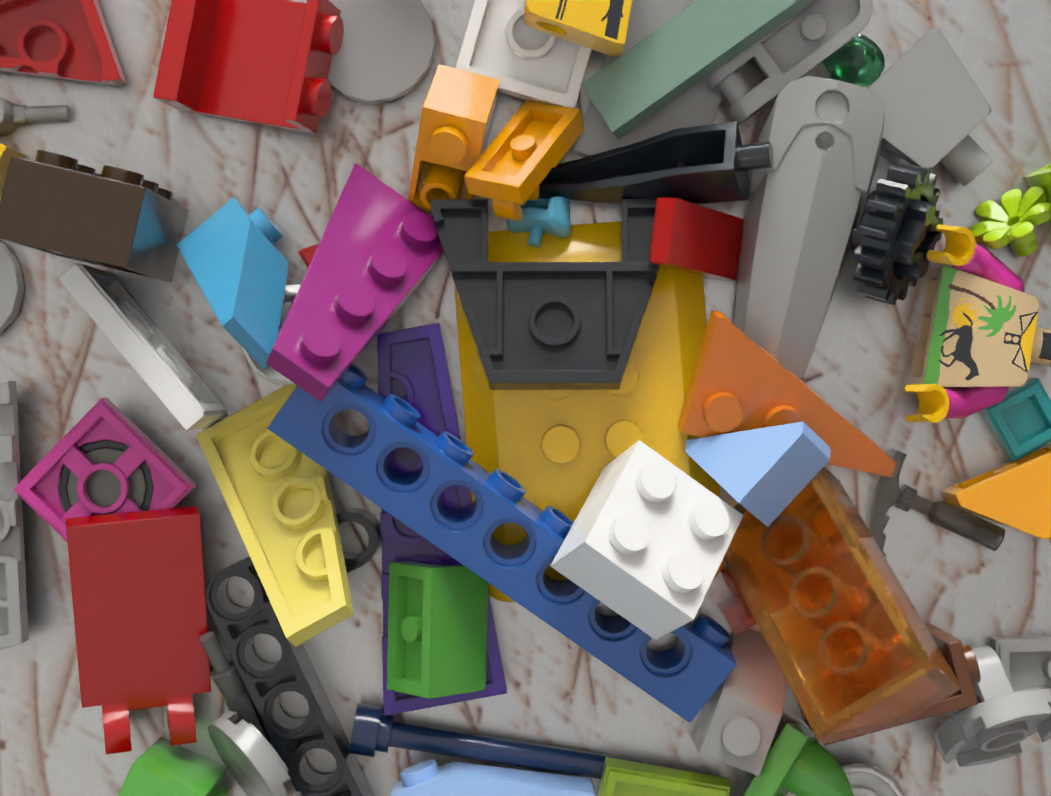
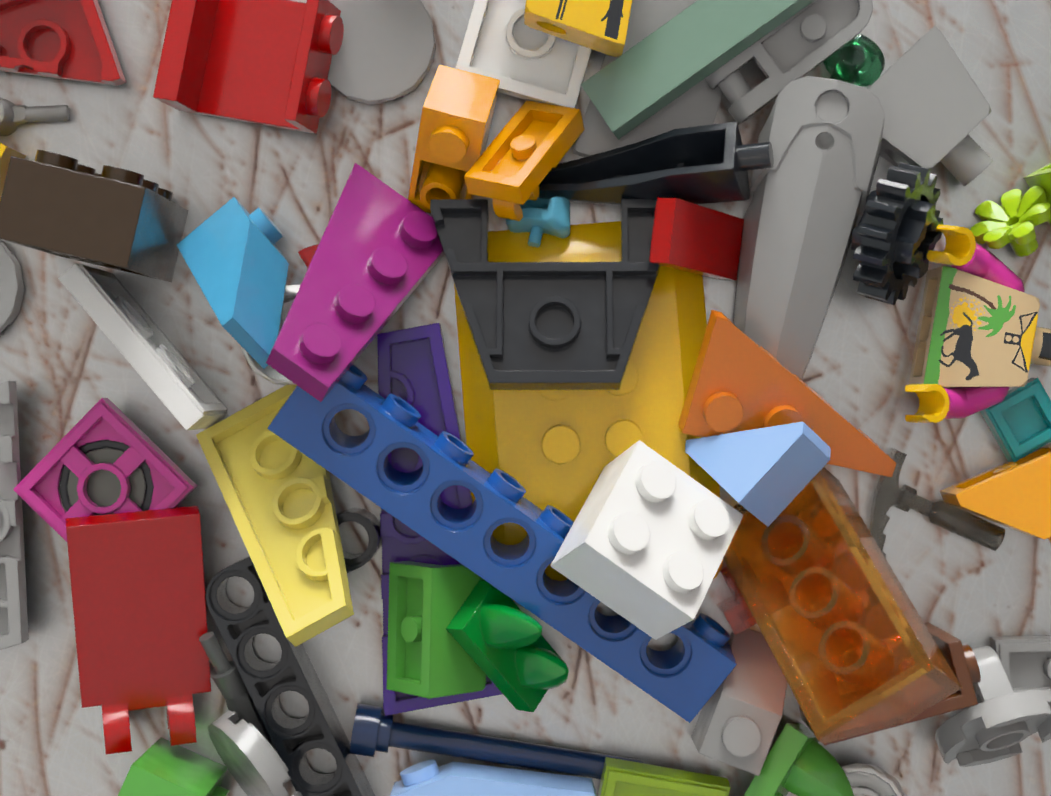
(507, 646): none -> green tile

